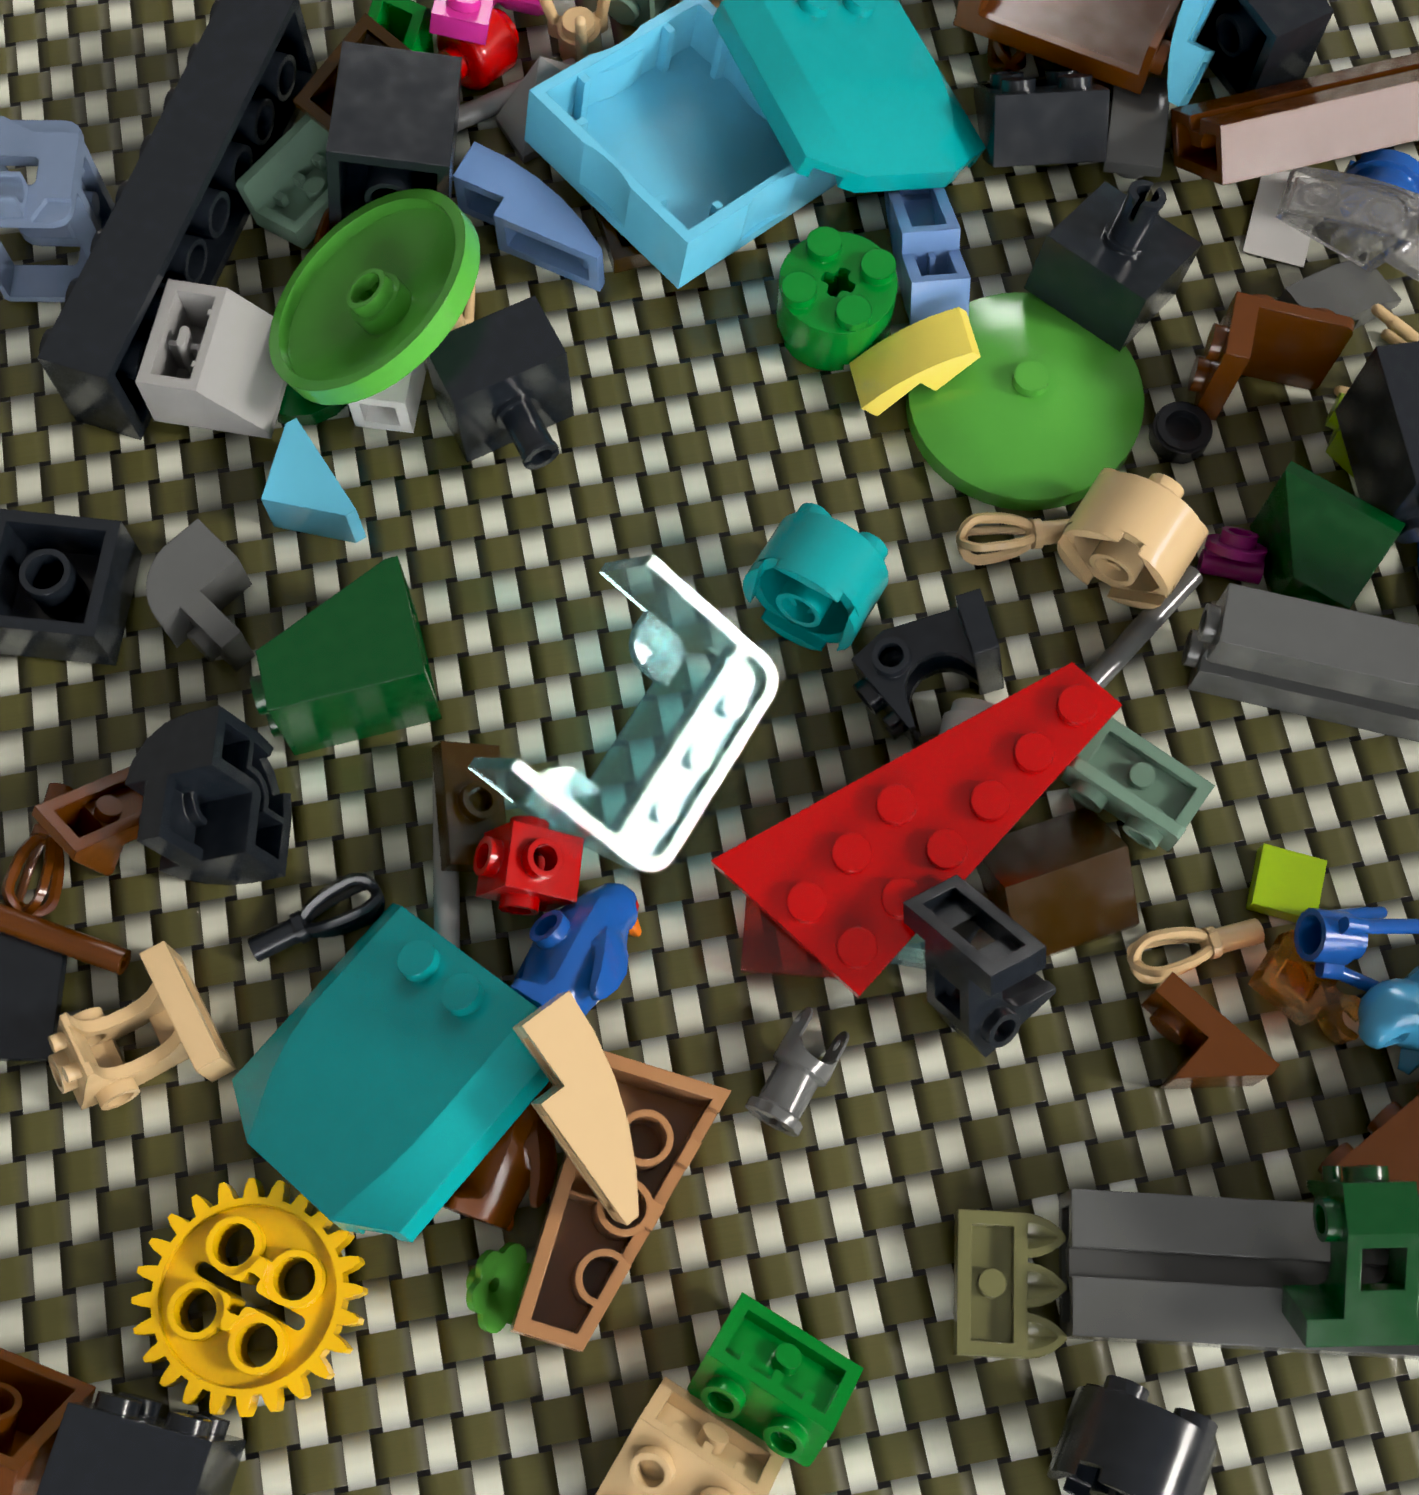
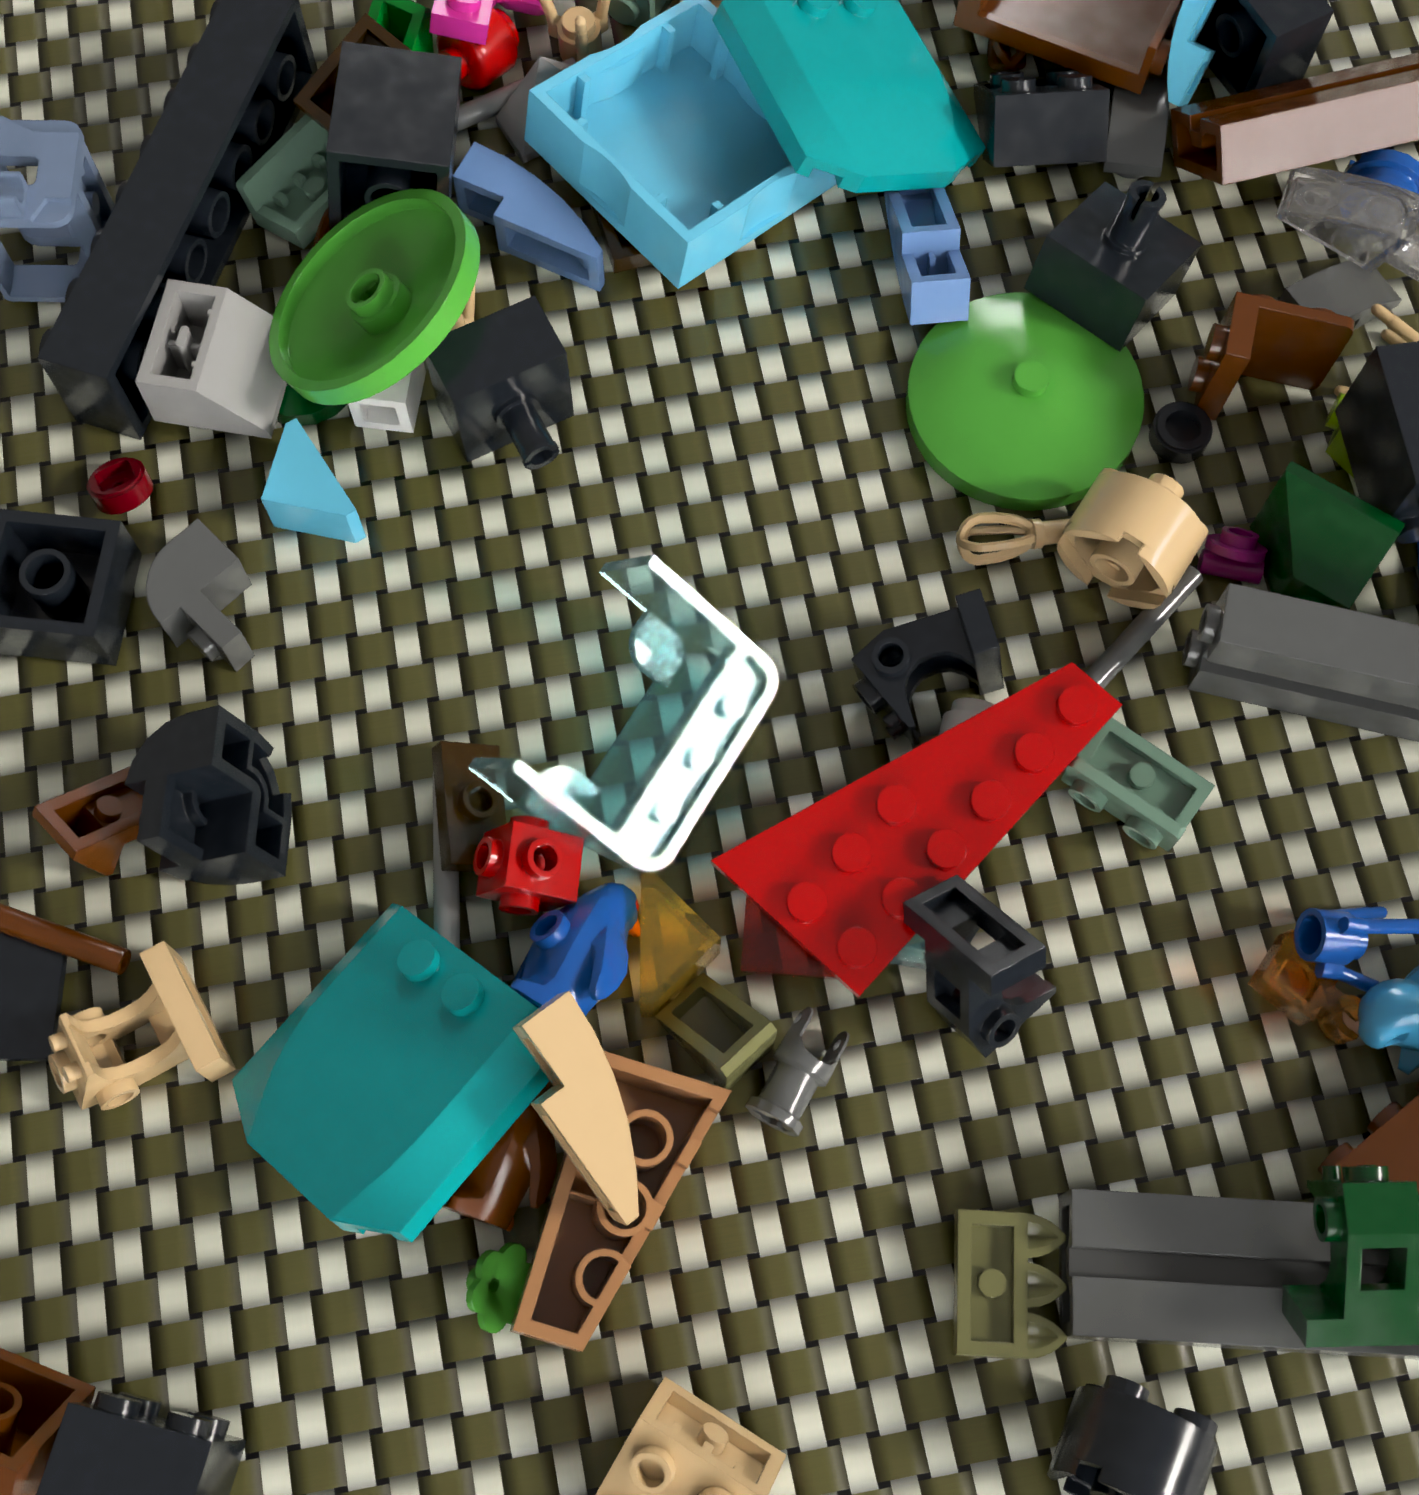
(52, 867): reddish brown piece -> none
(120, 485): none -> dark red tile
(218, 1355): yellow gear -> none
(299, 926): black piece -> none
(348, 667): dark green slope -> none
(672, 945): none -> clear yellow slope
(718, 1030): none -> olive slope
(775, 1381): green bracket -> none
(817, 579): teal brick -> none
(835, 298): green brick -> none
(920, 353): light yellow slope -> none
(1063, 880): dark brown slope -> none
(1211, 940): tan piece -> none
(1219, 1050): reddish brown slope -> none
(1269, 235): white sticker -> none
(1285, 883): lime tile -> none

